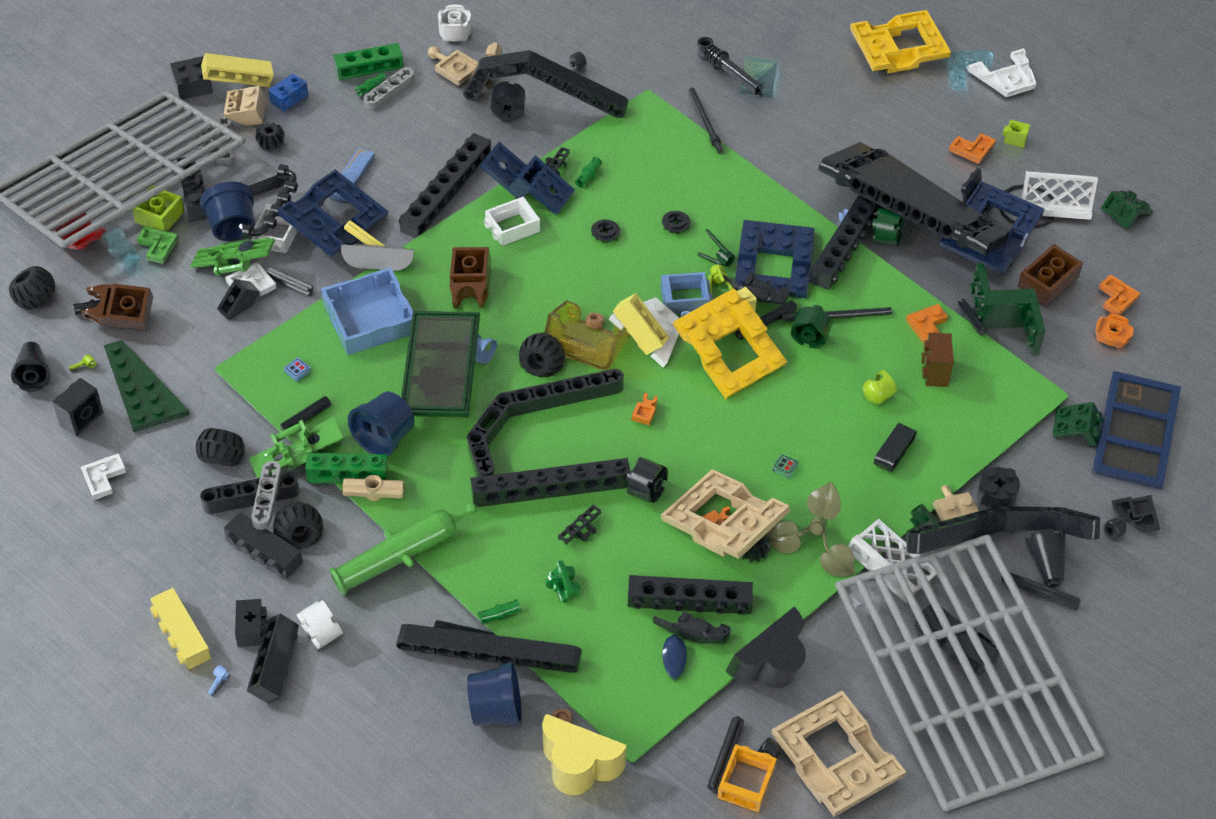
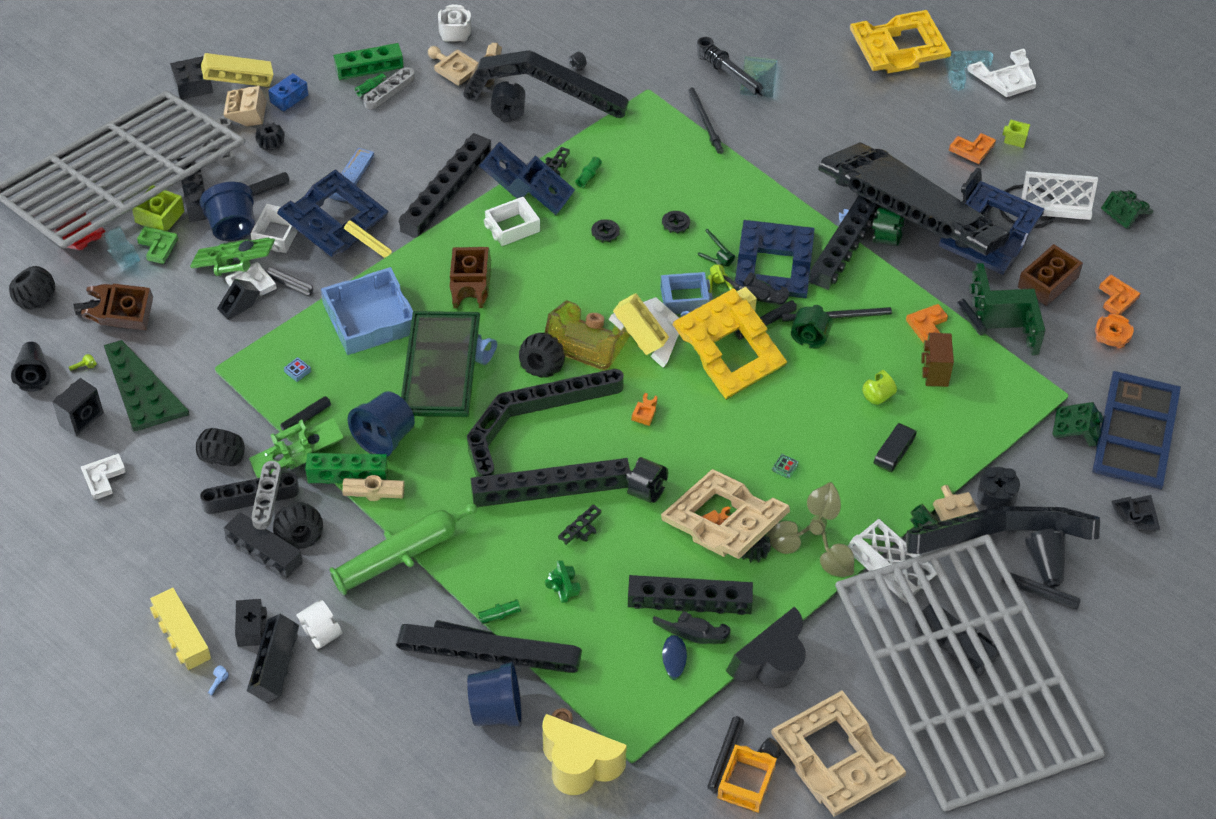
(282, 198): black bar -> none
(377, 256): light grey brick -> none
(1114, 528): black piece -> none

